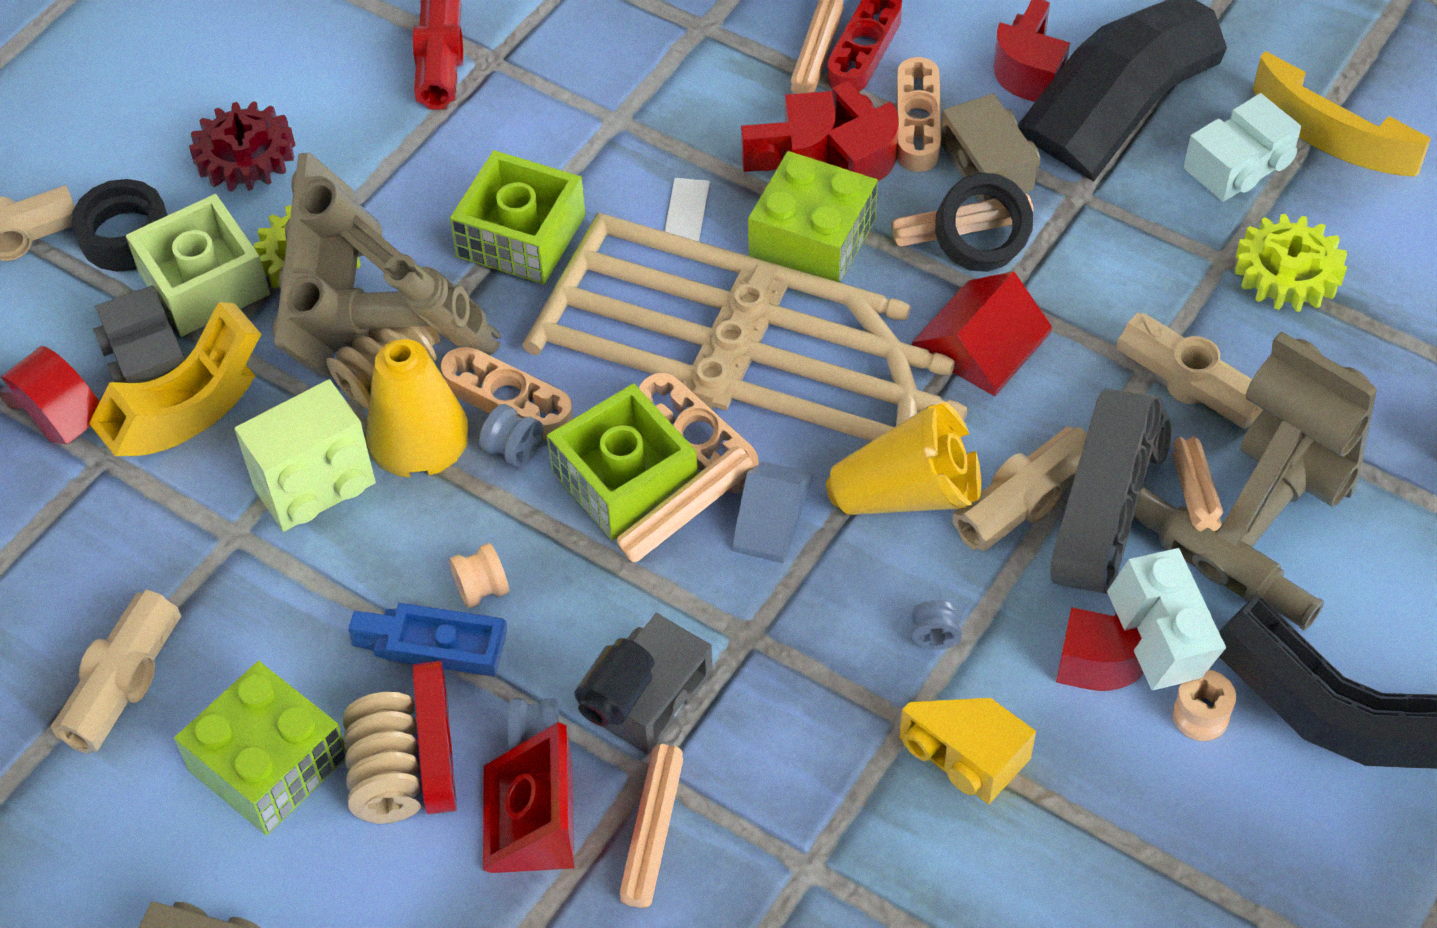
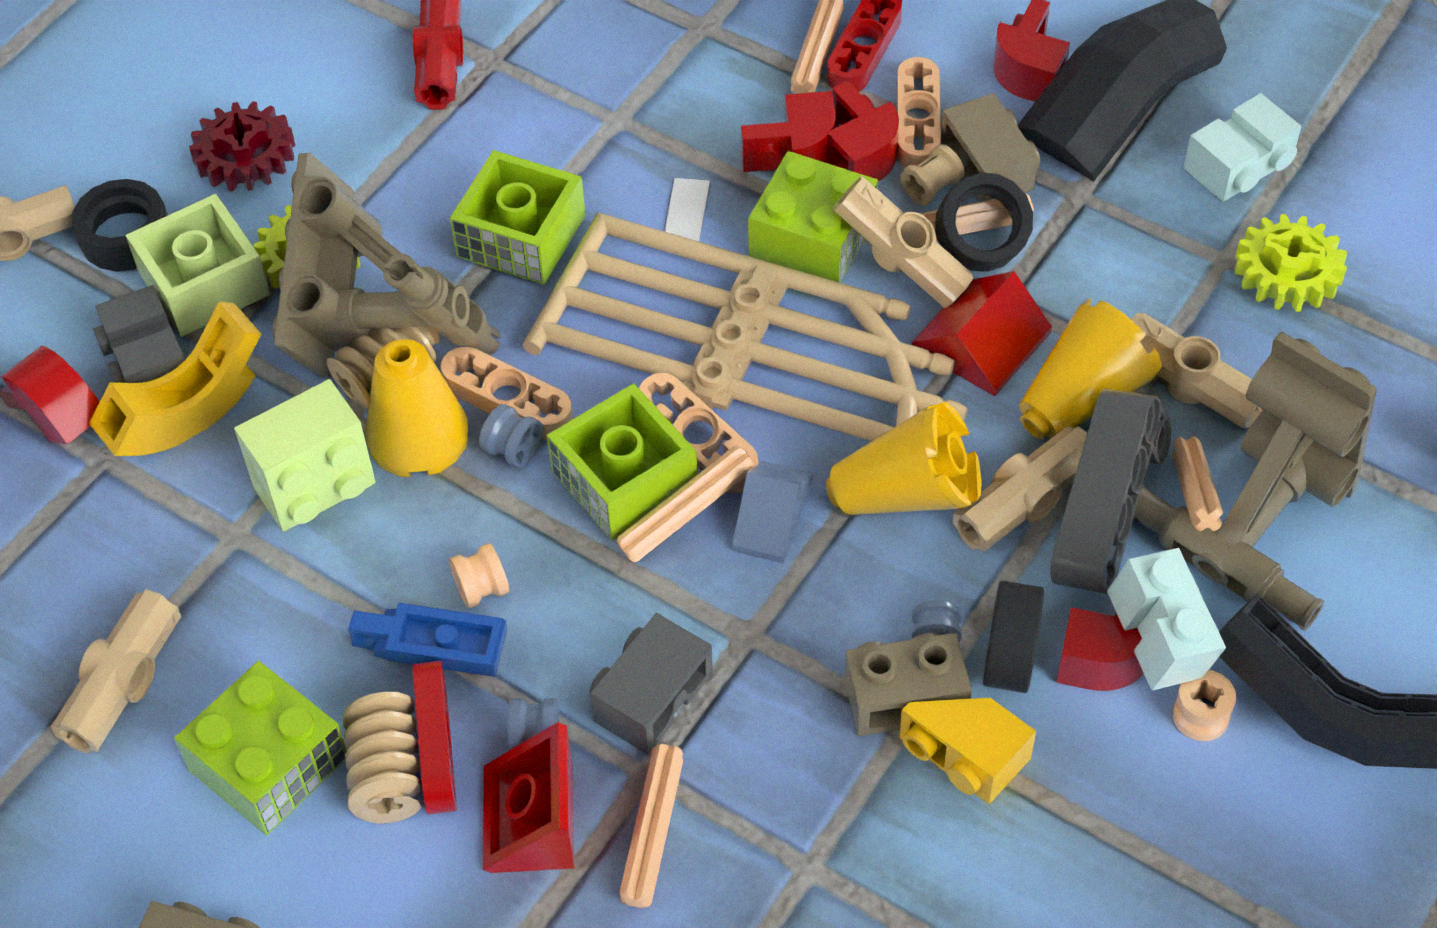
(614, 683): black brick -> none
(891, 675): none -> dark tan brick
(903, 242): none -> tan piece
(932, 175): none -> tan bush
(1013, 636): none -> black tyre
(1092, 354): none -> yellow cone
(1335, 130): yellow slope -> none

